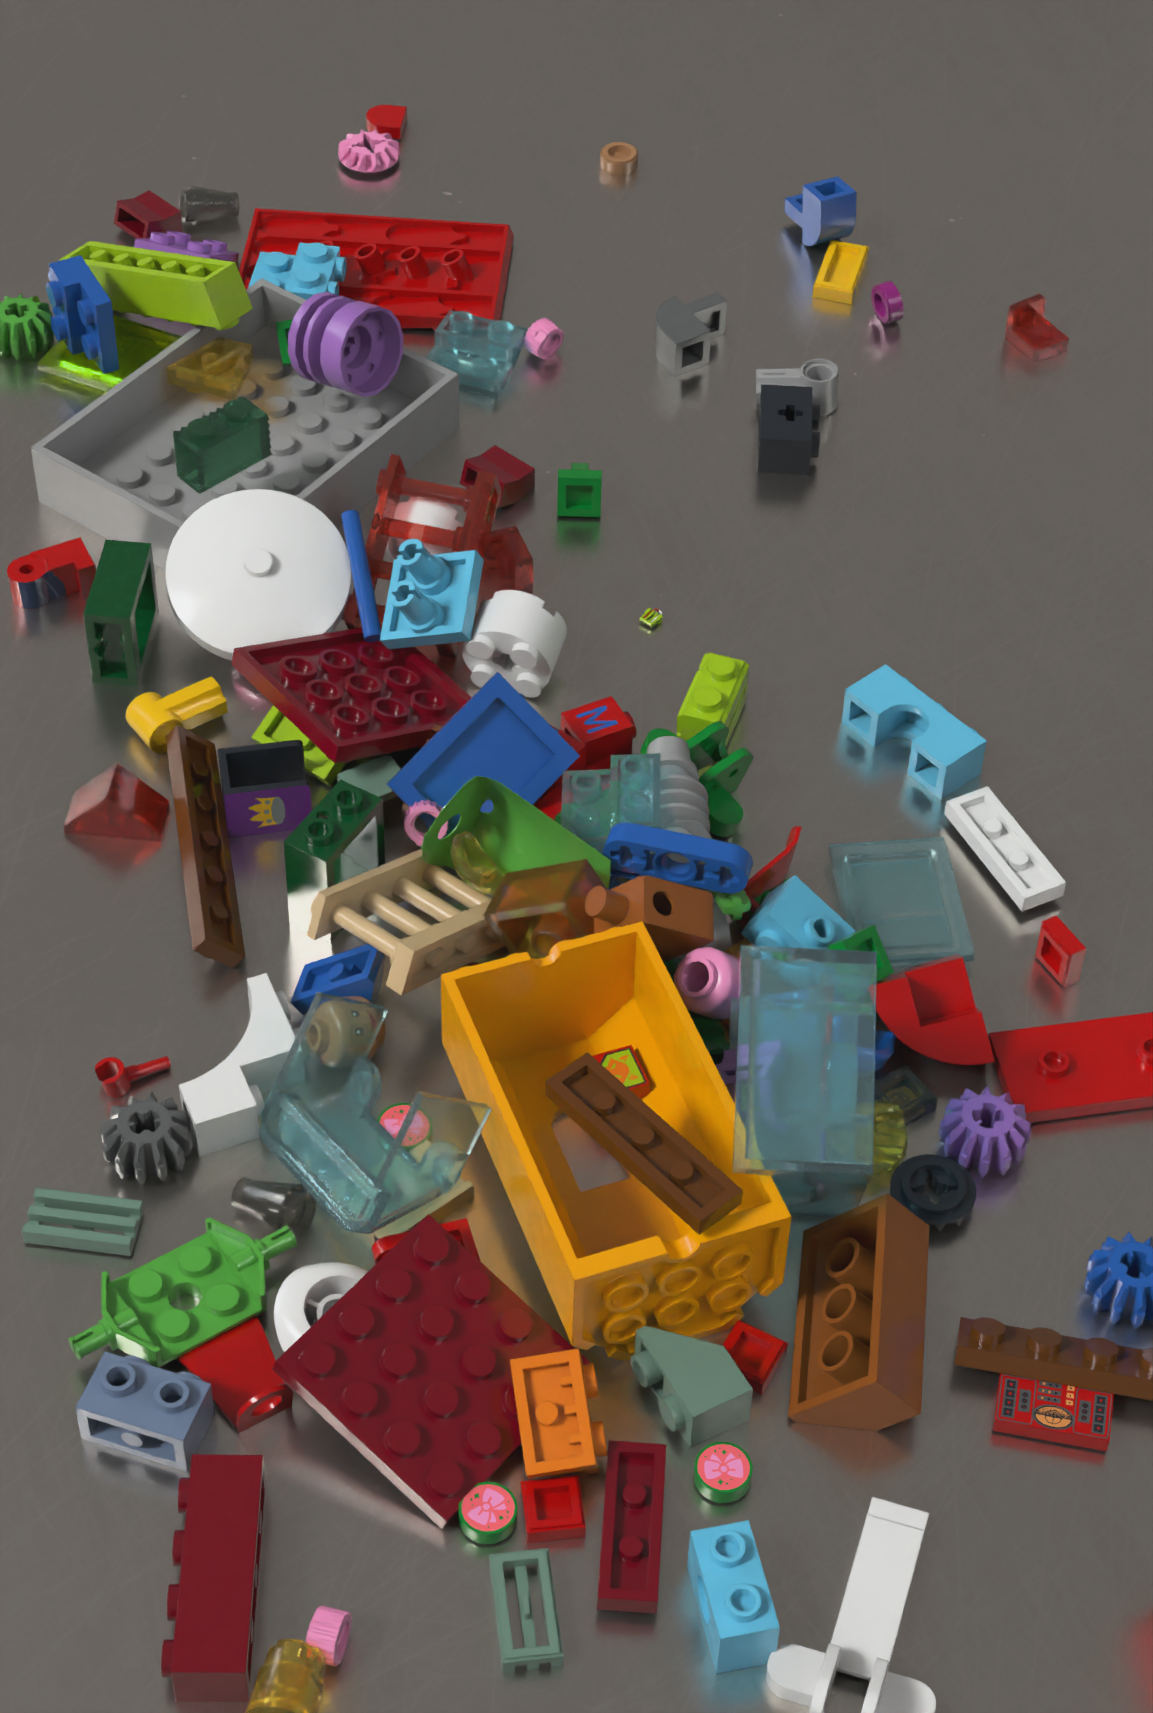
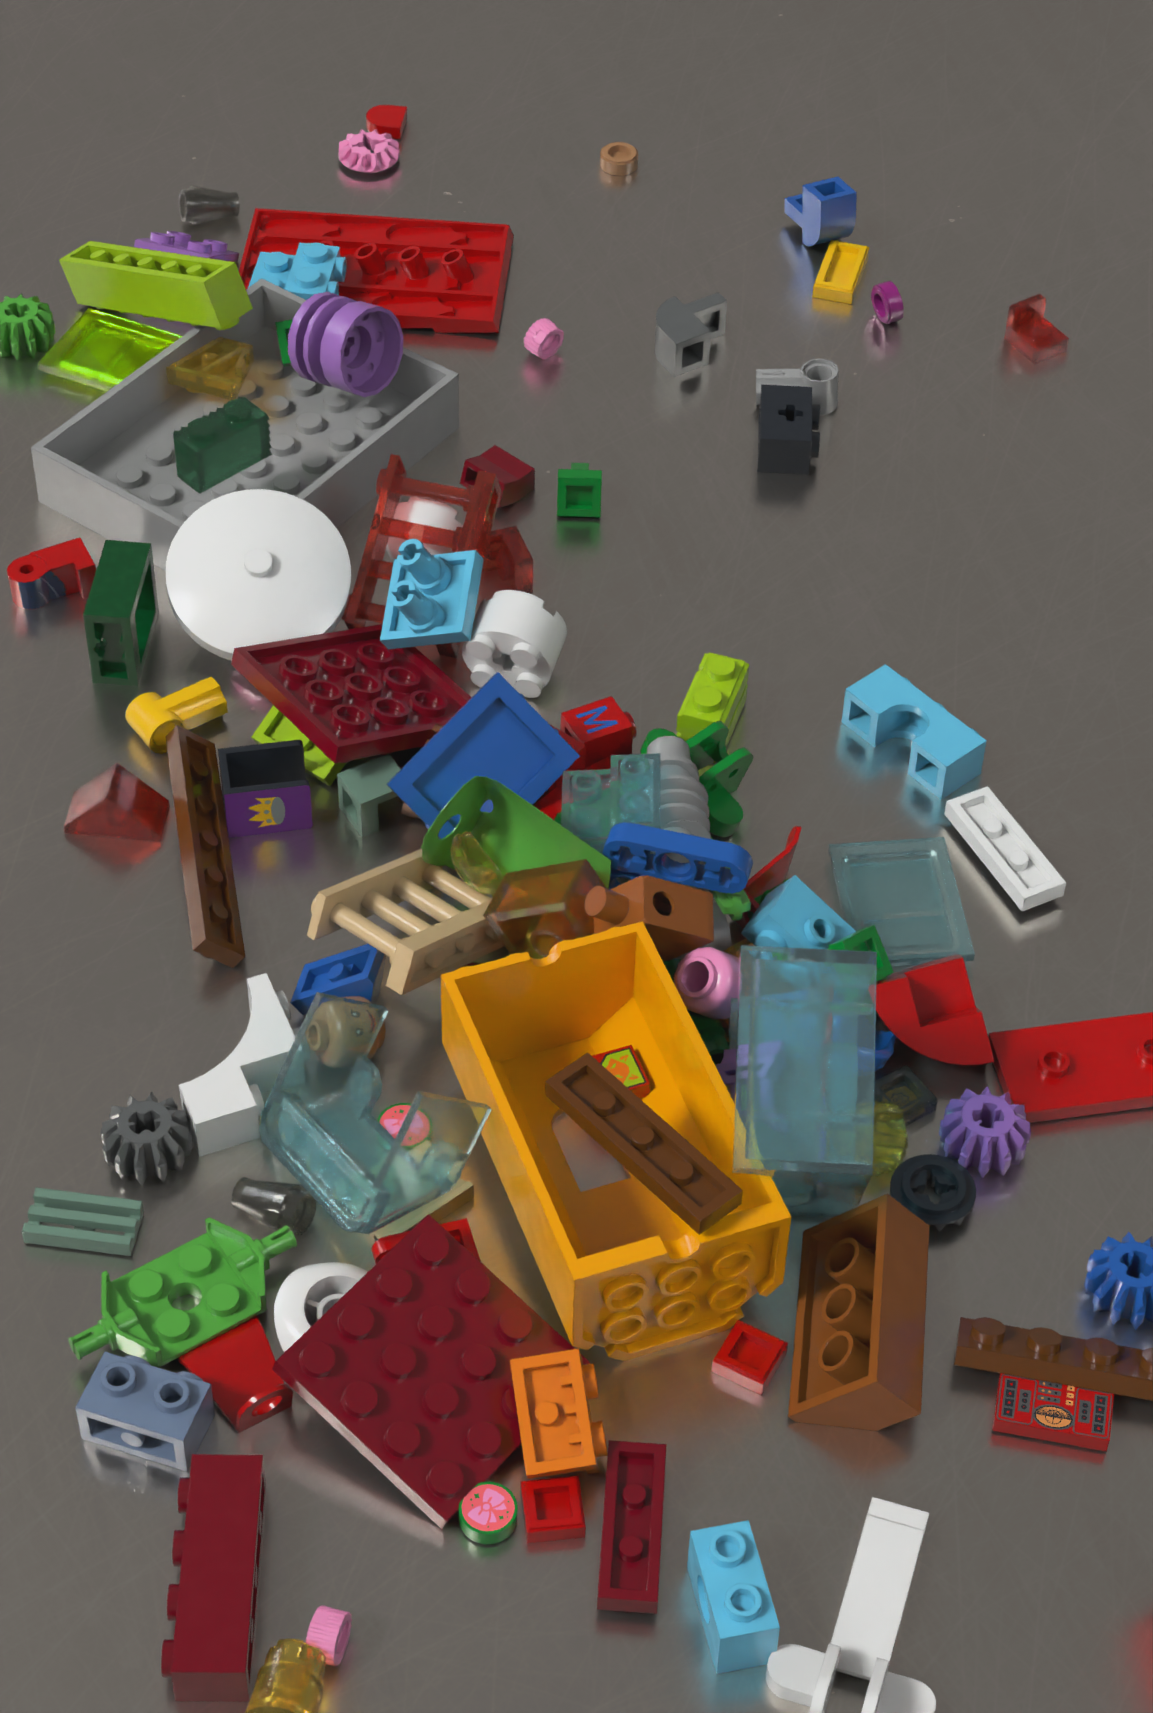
(82, 312): blue plate -> none
(117, 1078): red hand -> none
(146, 215): dark red piece -> none
(333, 848): dark green window -> none
(361, 575): blue bar -> none
(415, 810): bright pink axle -> none
(478, 351): clear light blue slope -> none
(531, 1654): sand green tile -> none
(651, 618): lime piece -> none
(695, 1383): sand green slope -> none
(723, 1472): tile -> none
(1060, 951): red tile -> none

